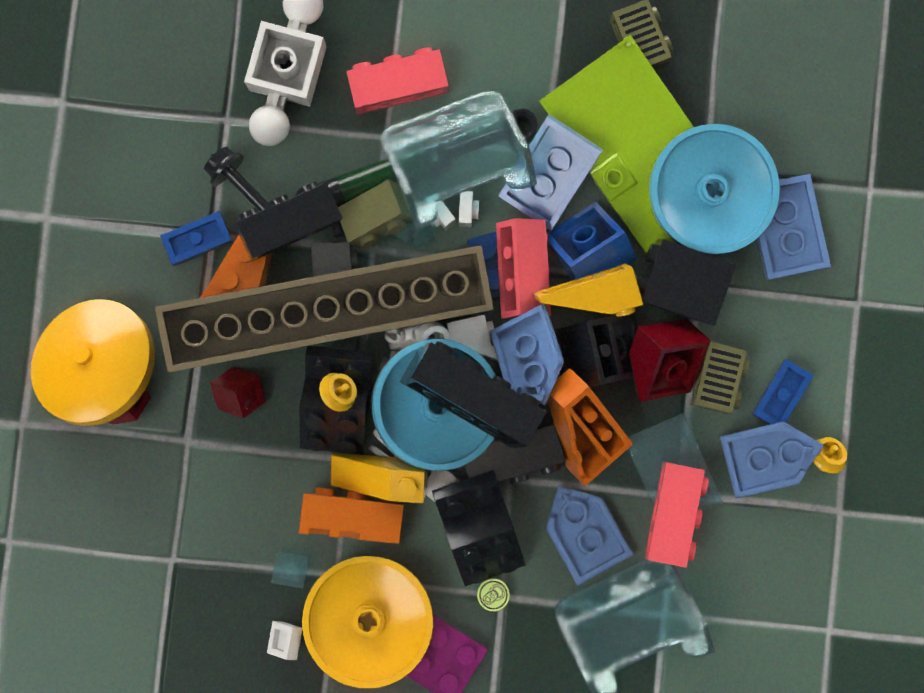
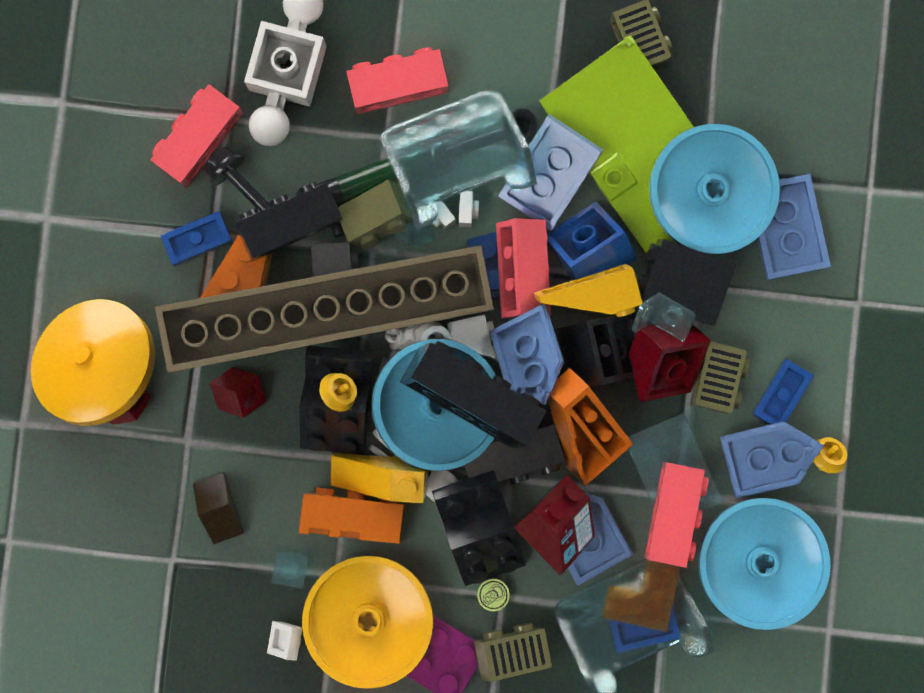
(196, 135): none -> coral brick
(217, 508): none -> dark brown slope
(512, 653): none -> olive brick
(559, 524): none -> dark red slope
(631, 636): none -> blue plate
(651, 605): none -> clear orange plate
(666, 315): none -> clear light blue bracket
(764, 563): none -> medium azure dish

